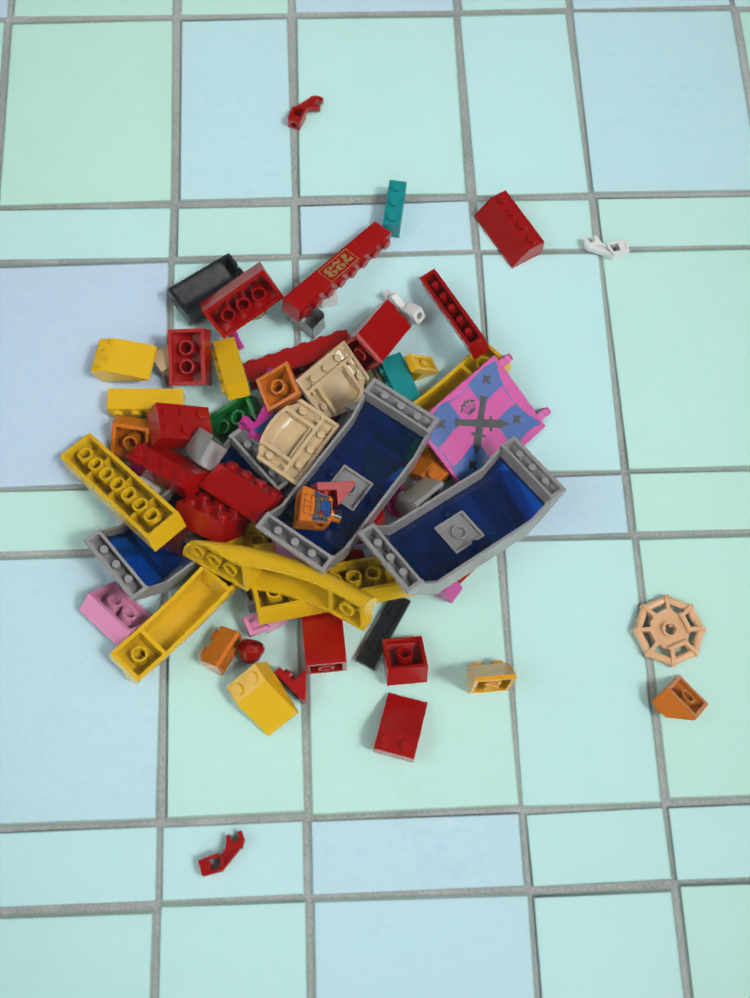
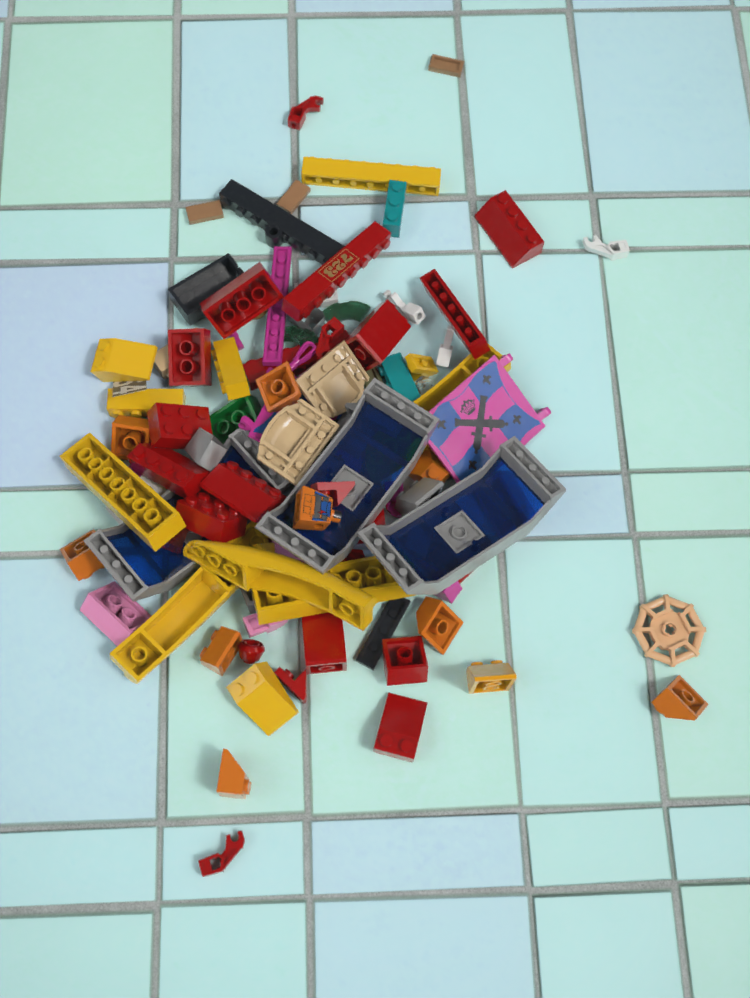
(81, 558): none -> orange slope
(127, 387): none -> sticker
(204, 212): none -> medium nougat tile
(232, 779): none -> orange slope
(275, 316): none -> dark pink tile
(278, 224): none -> black hinge
(293, 196): none -> medium nougat tile
(296, 361): none -> dark pink piece
(299, 335): none -> clear green tile
(324, 339): none -> red piece
(347, 311): none -> clear green tile
(369, 175): none -> yellow brick
(424, 384): none -> clear tile
(437, 623): none -> orange slope
(445, 349): none -> white piece
(446, 65): none -> medium nougat tile

